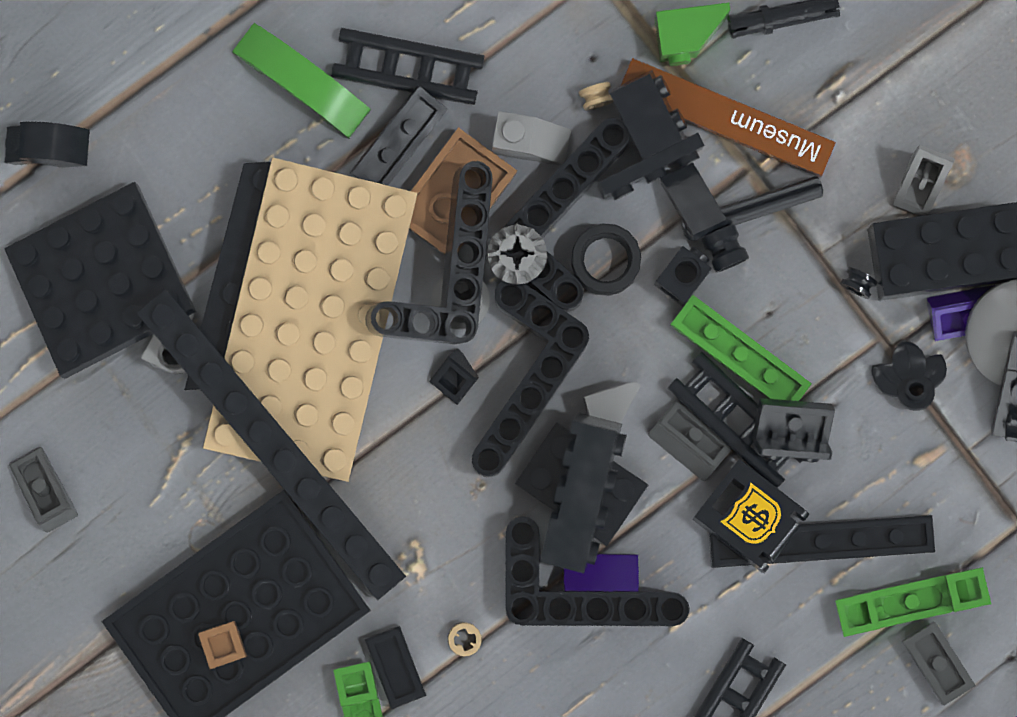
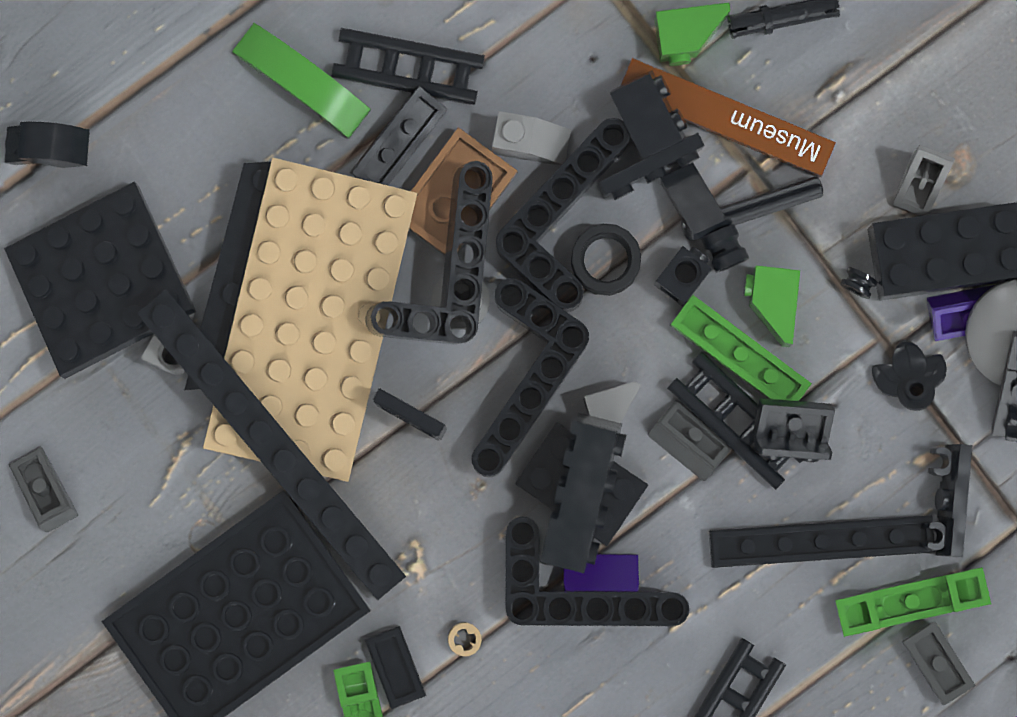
(222, 645): medium nougat plate -> none
(409, 414): none -> black tile
(455, 377): black slope -> none
(530, 266): light grey gear -> none
(596, 96): tan bush -> none
(756, 520): black container -> none
(774, 299): none -> bright green slope
(951, 500): none -> black plate

